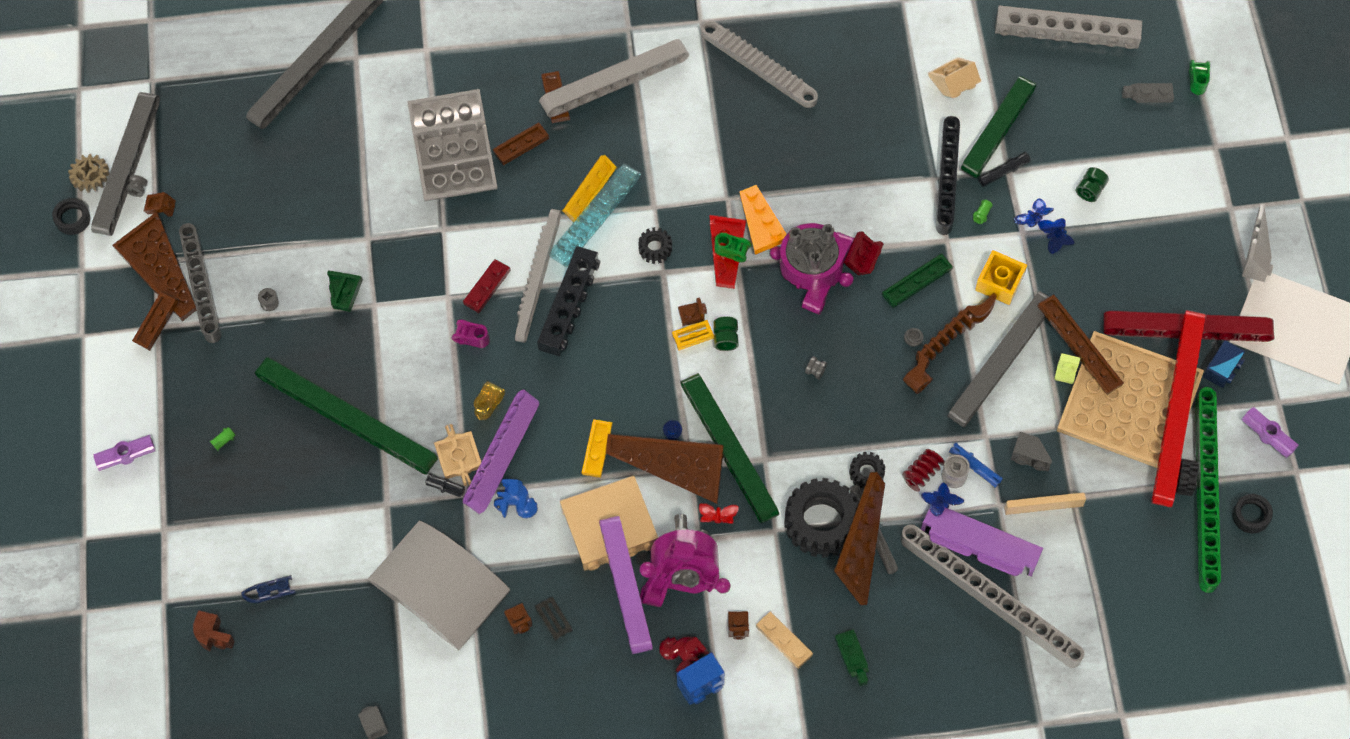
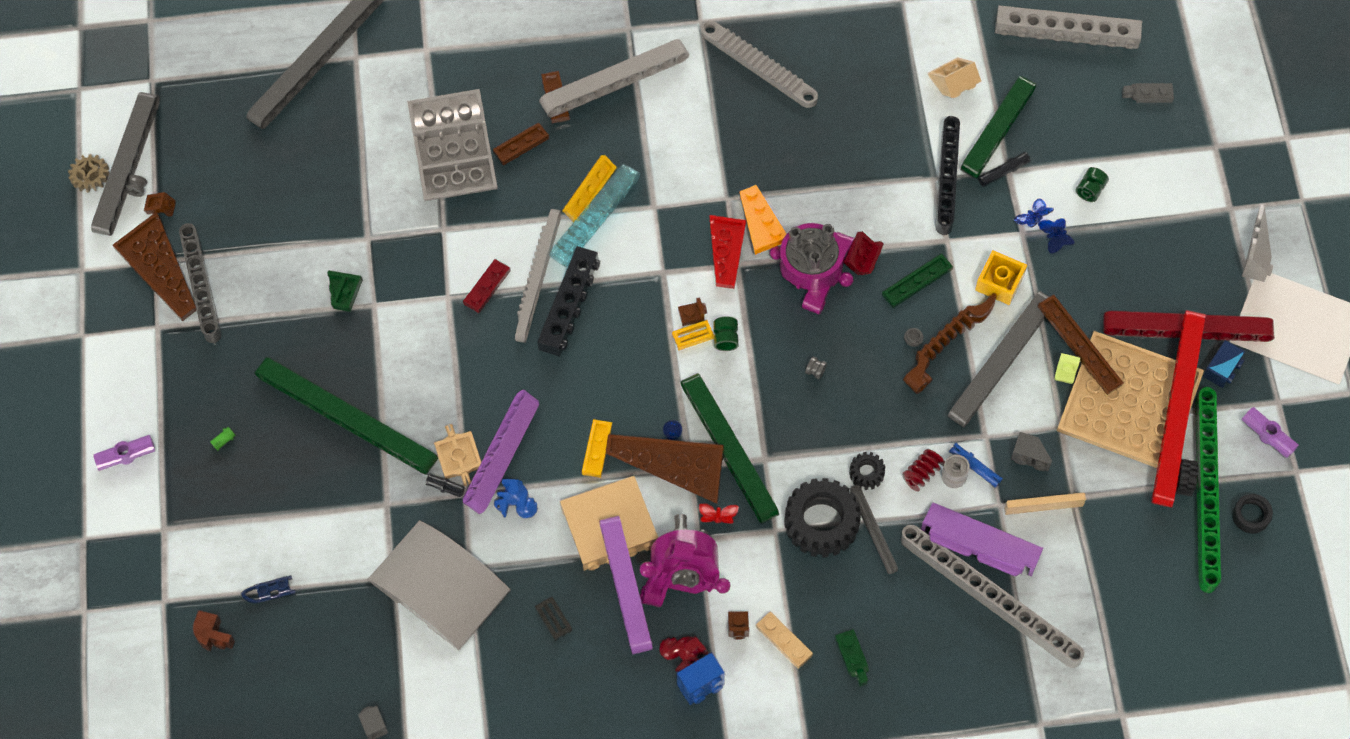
(65, 205): black tyre -> none
(155, 321): reddish brown plate -> none
(272, 301): dark grey wheel -> none
(467, 334): magenta piece -> none
(487, 400): clear yellow piece -> none
(518, 619): reddish brown bracket -> none
(655, 255): black tyre -> none
(732, 248): green piece -> none
(858, 552): reddish brown wing -> none
(941, 499): clear blue piece -> none
(981, 214): bright green pin -> none
(1199, 76): green piece -> none

